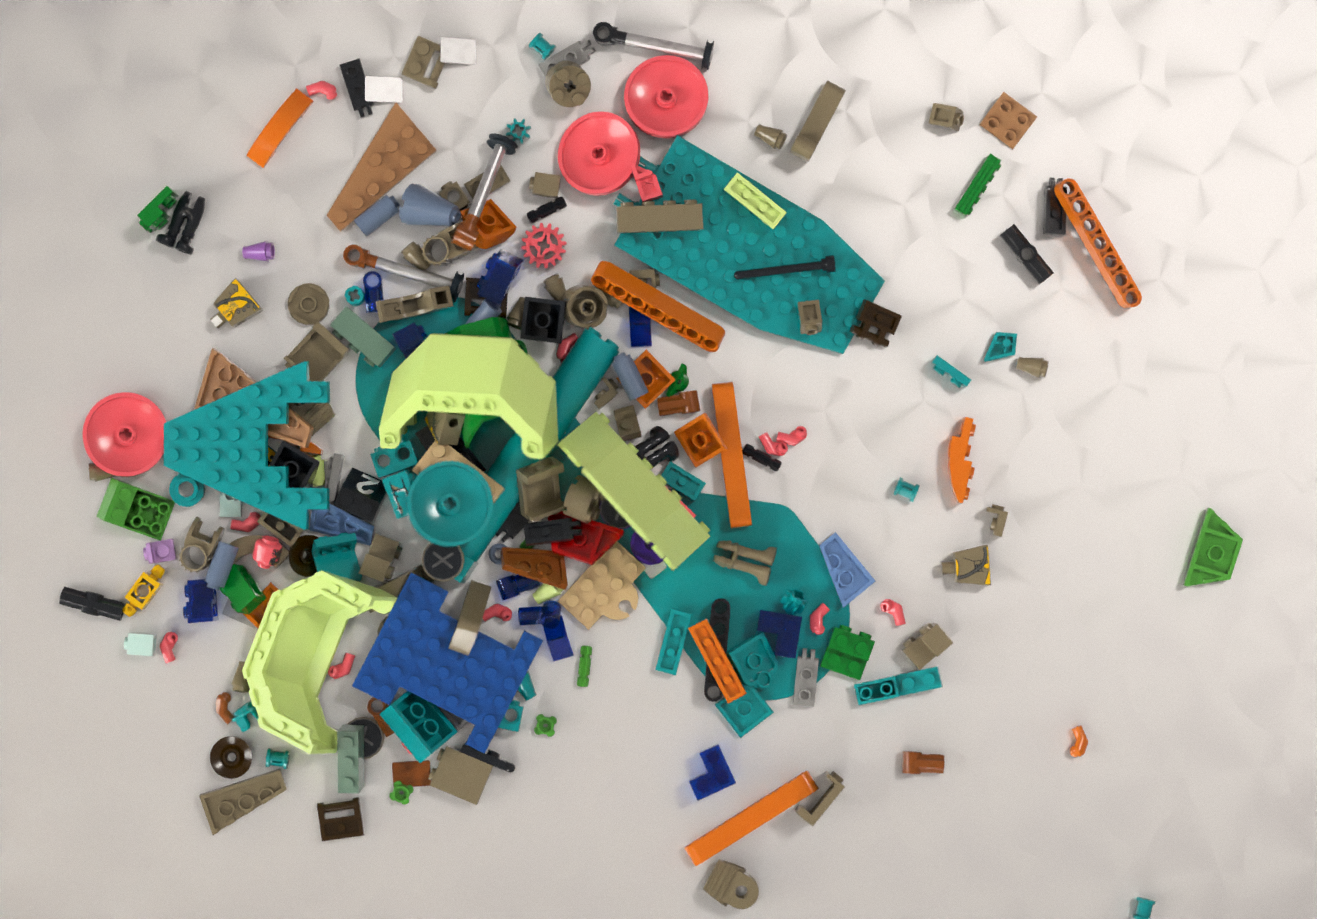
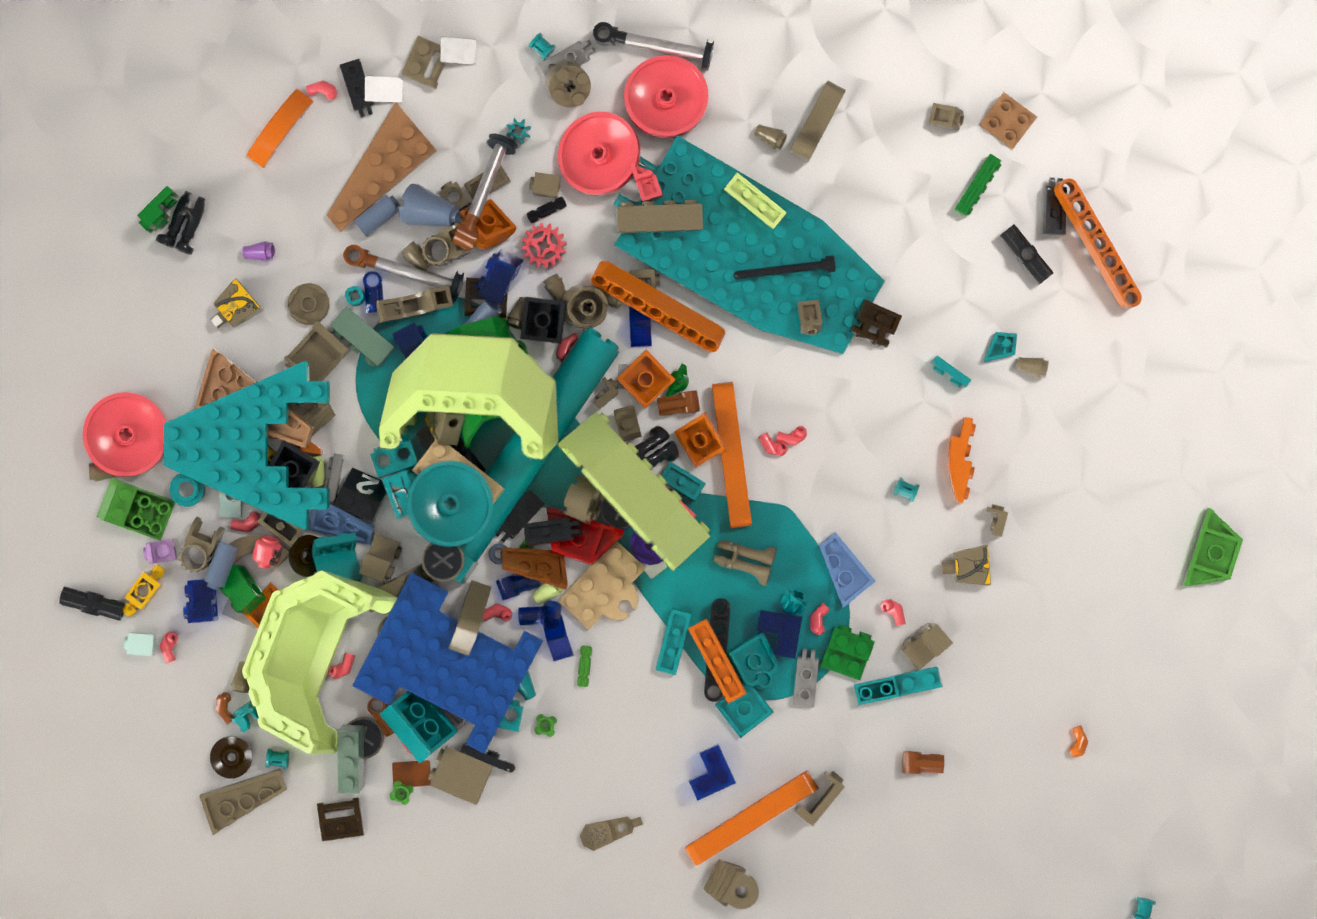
(540, 489): dark tan panel -> none
(611, 831): none -> dark tan piece
(629, 376): sand blue brick -> none
(761, 457): black axle -> none

